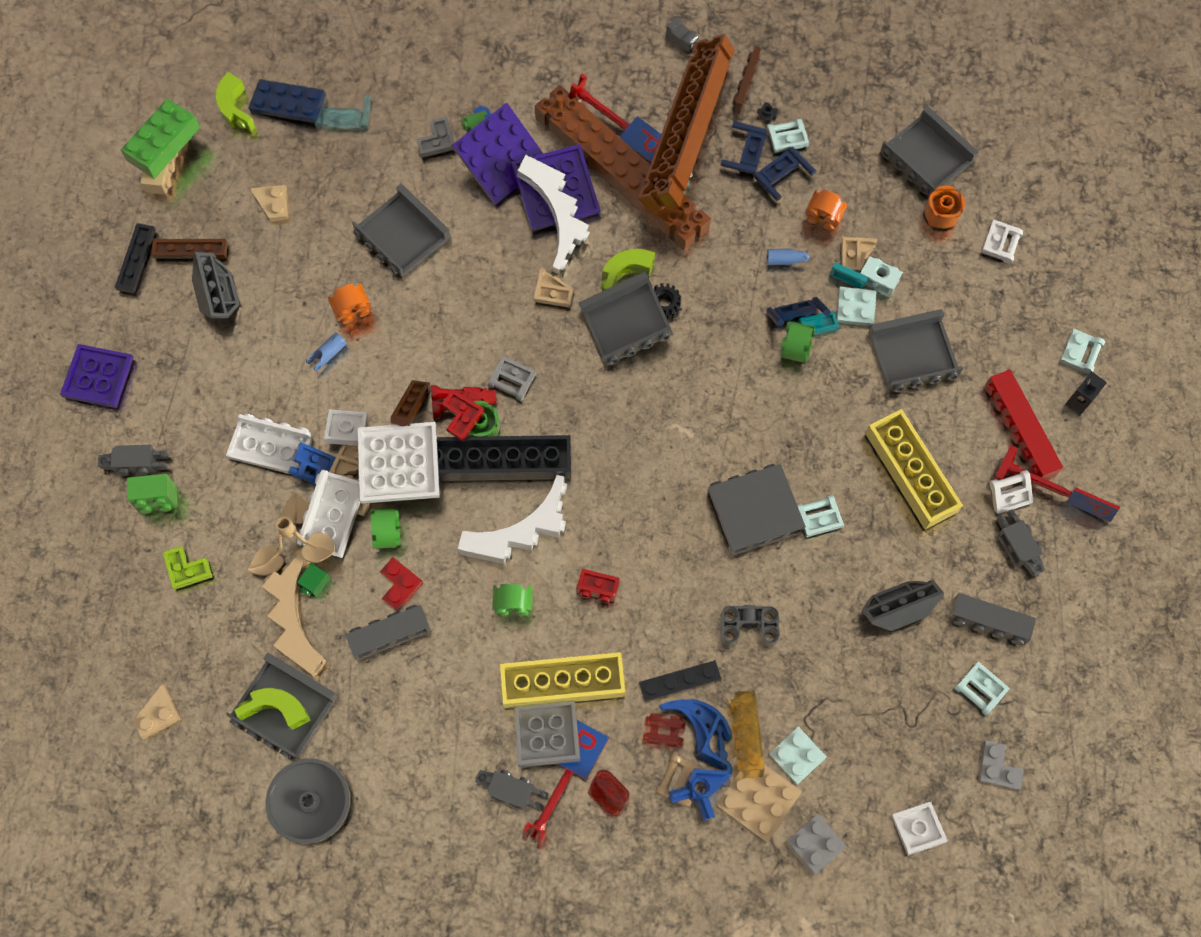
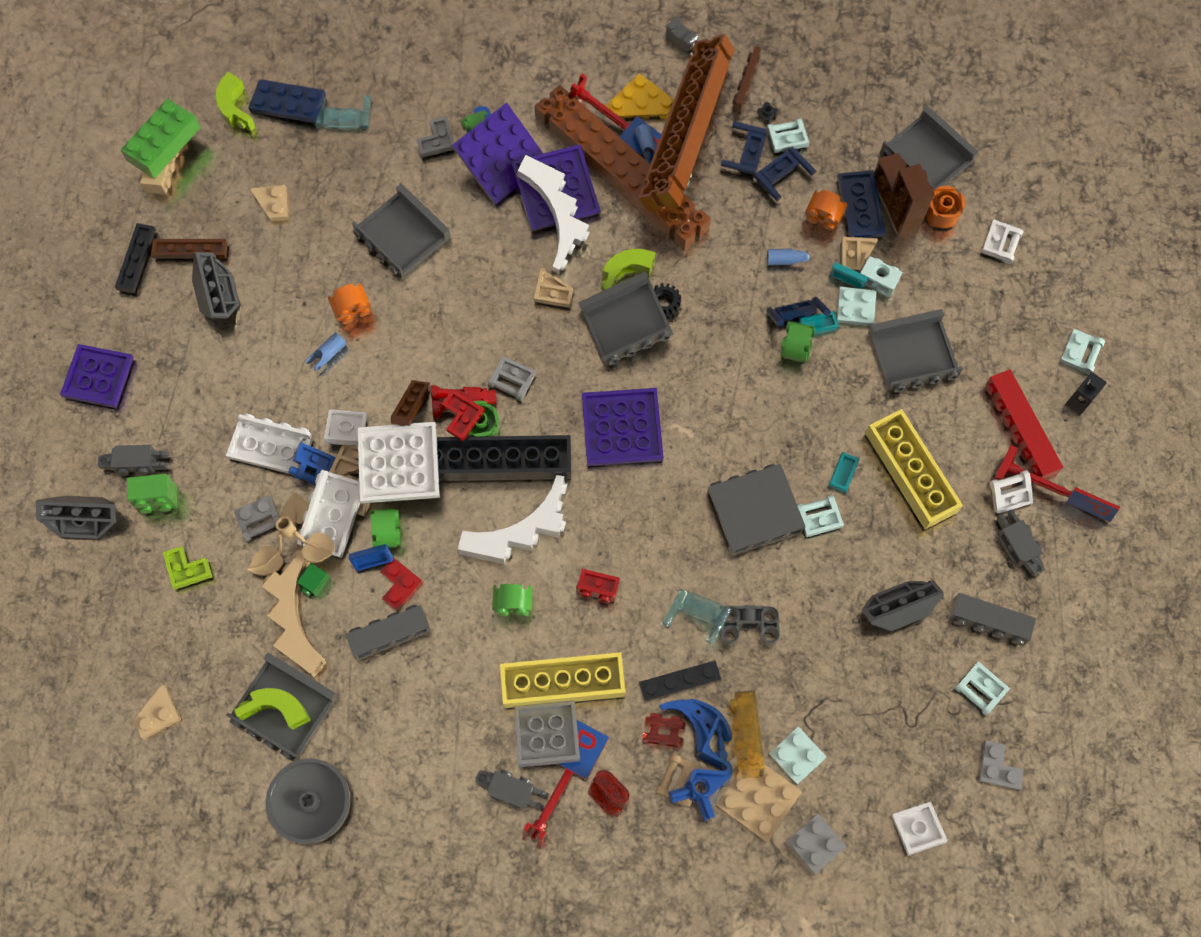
(76, 515): none -> dark grey wedge
(255, 513): none -> light grey plate
(370, 557): none -> blue tile
(622, 426): none -> dark purple plate
(641, 99): none -> yellow plate
(645, 140): none -> medium blue piece
(700, 608): none -> clear light blue plate
(844, 472): none -> teal tile
(863, 208): none -> dark blue plate
(903, 192): none -> reddish brown brick

